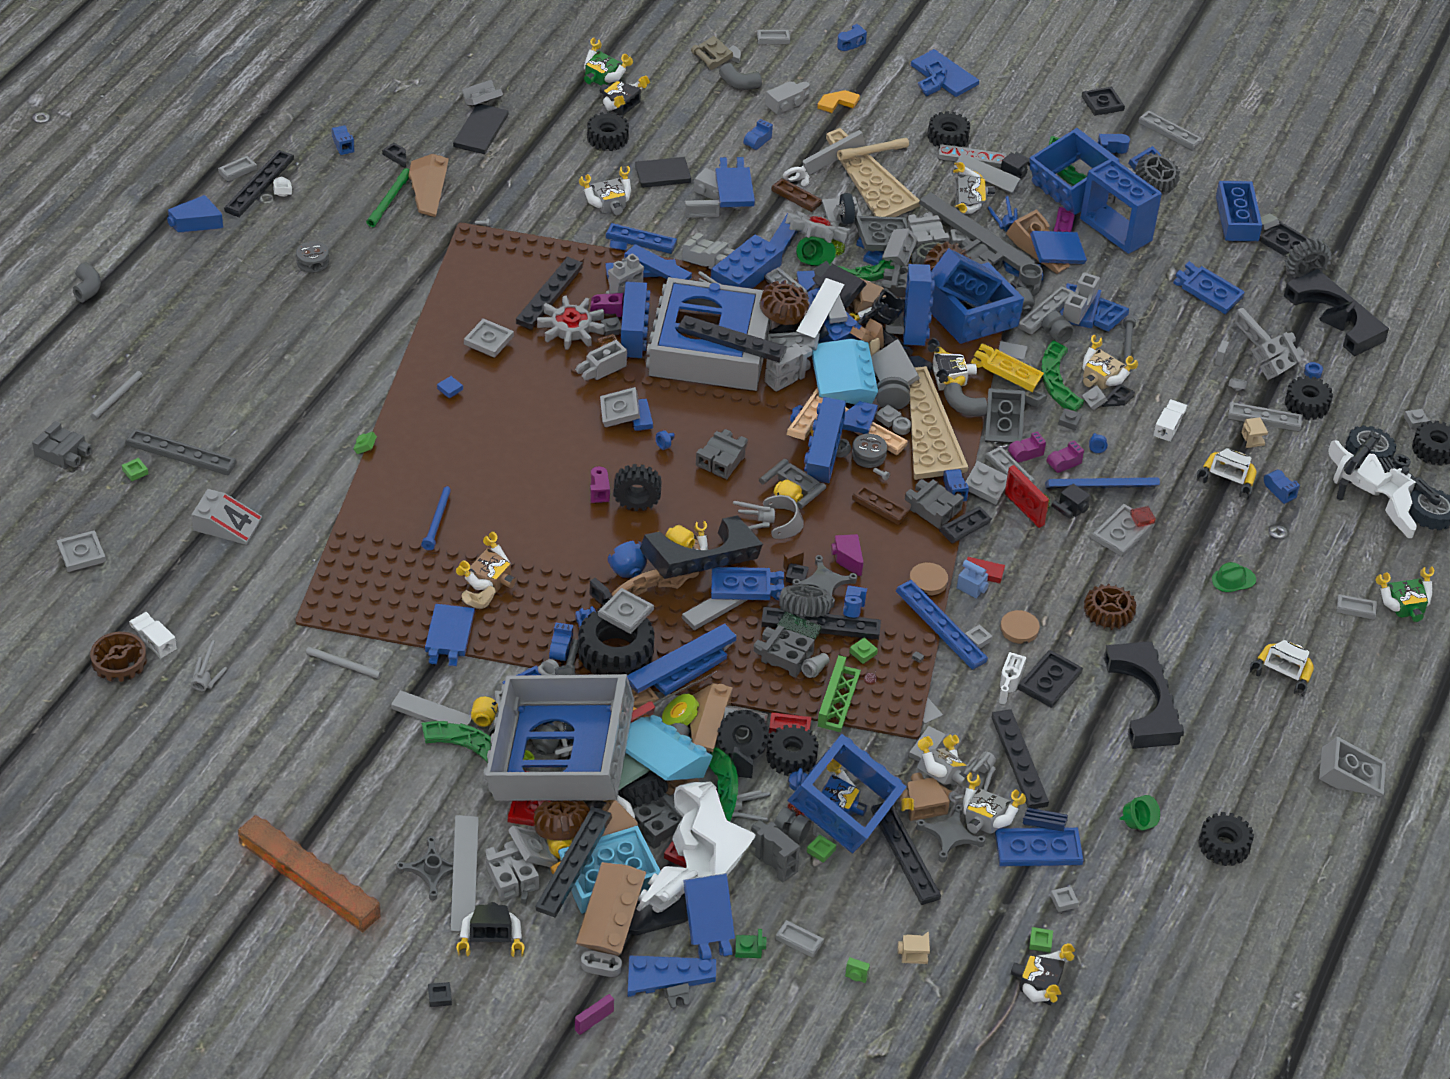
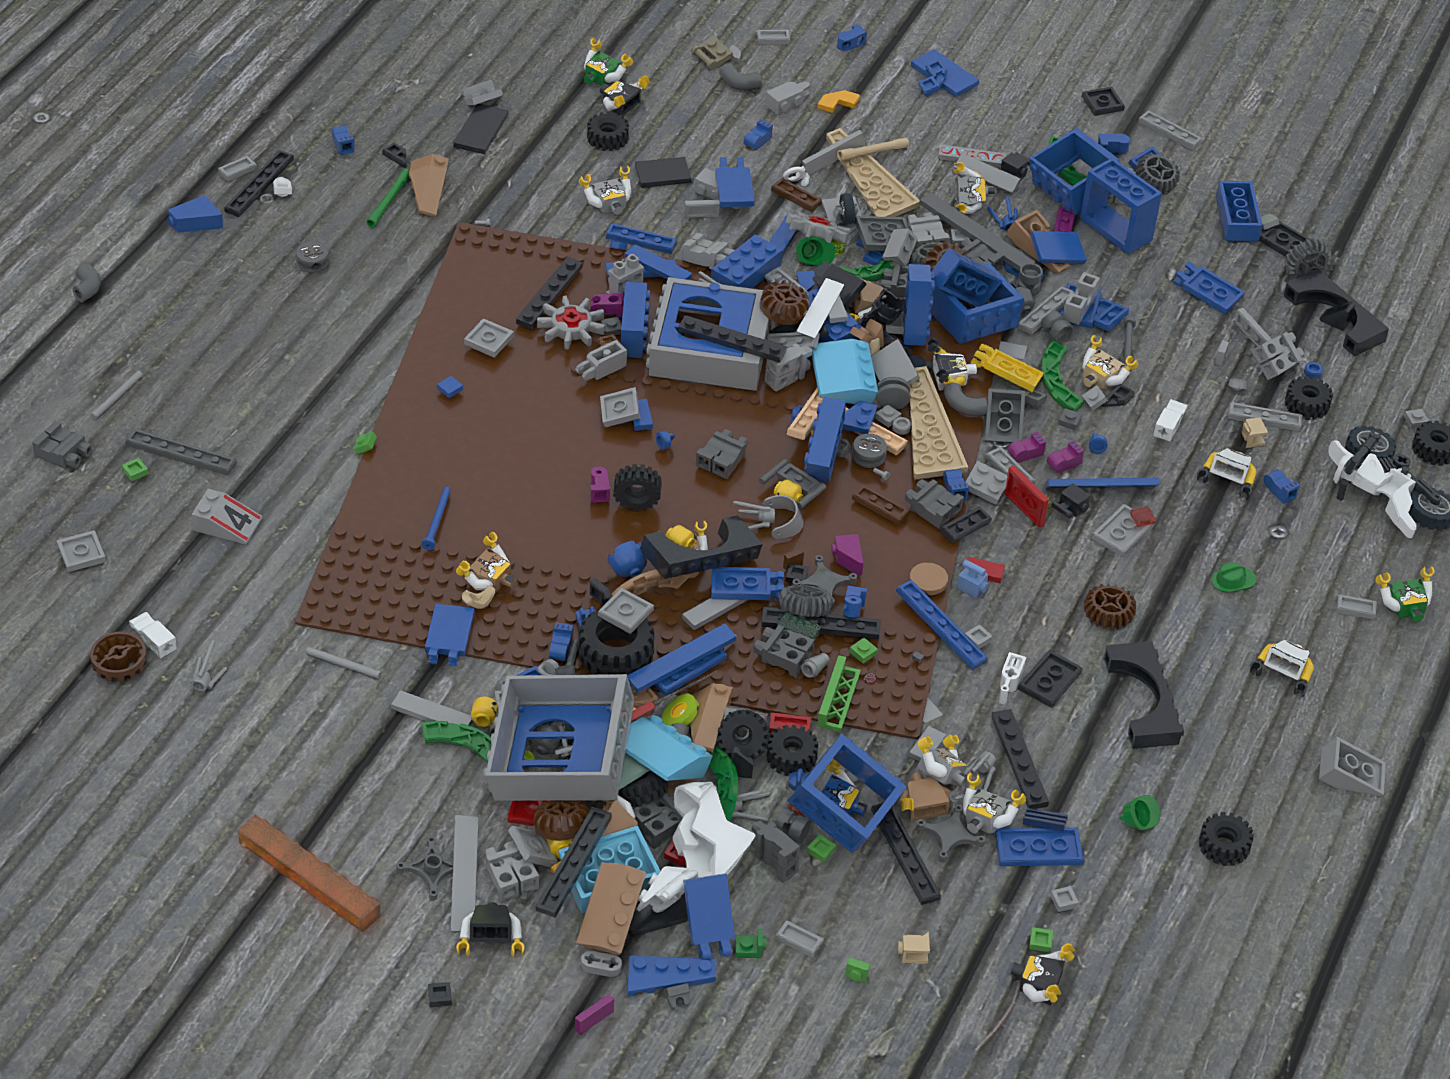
(948, 129): black tyre -> none
(1019, 626): medium nougat tile -> none

